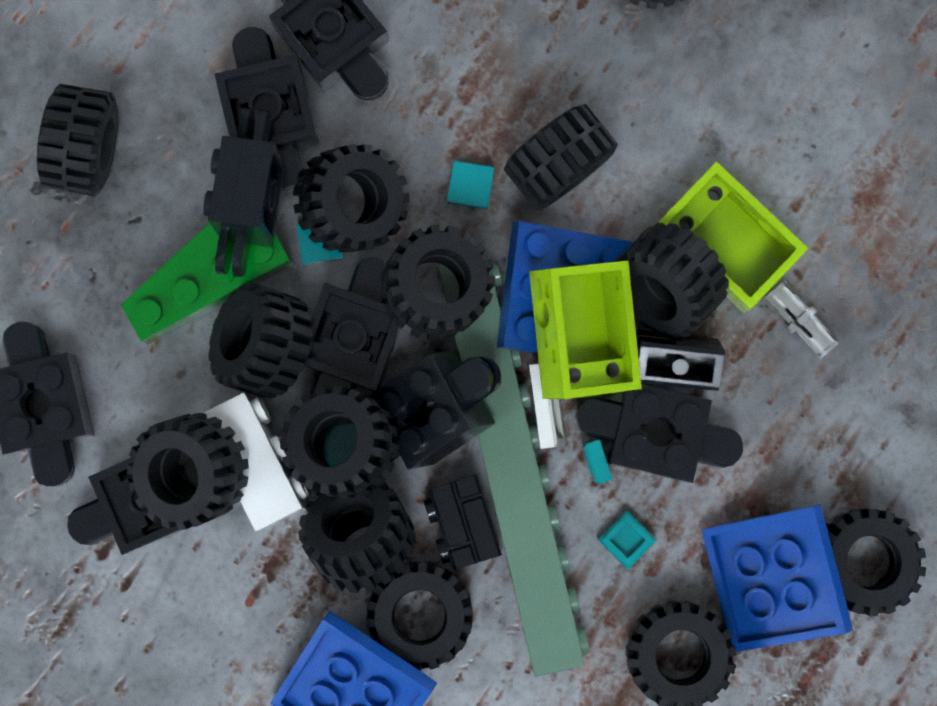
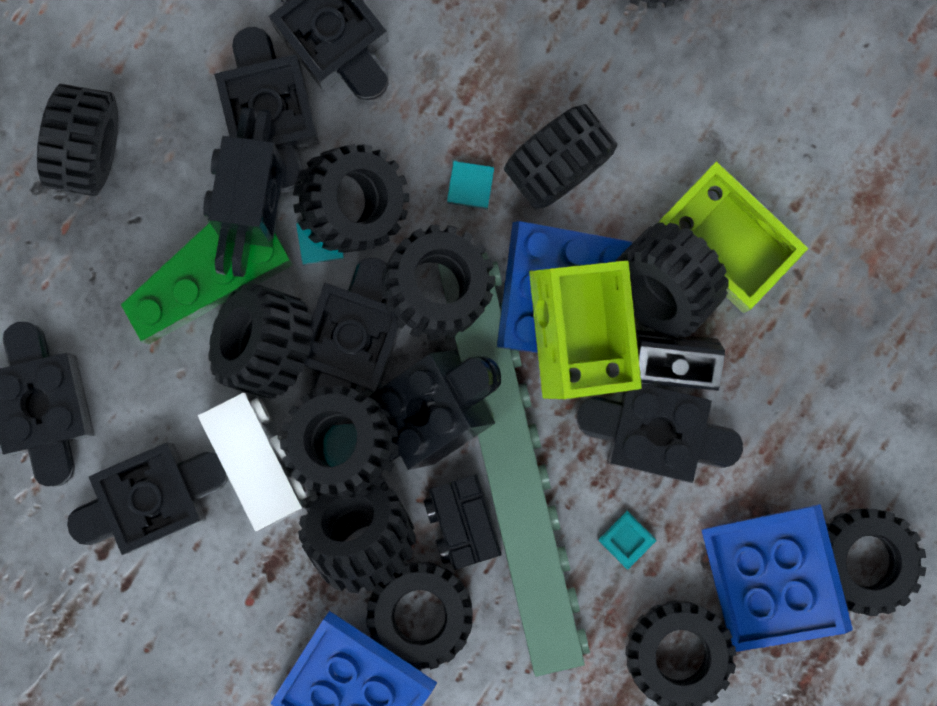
(160, 482): black tyre -> none
(547, 414): white tile -> none
(597, 462): teal tile -> none
(802, 319): light grey pin -> none

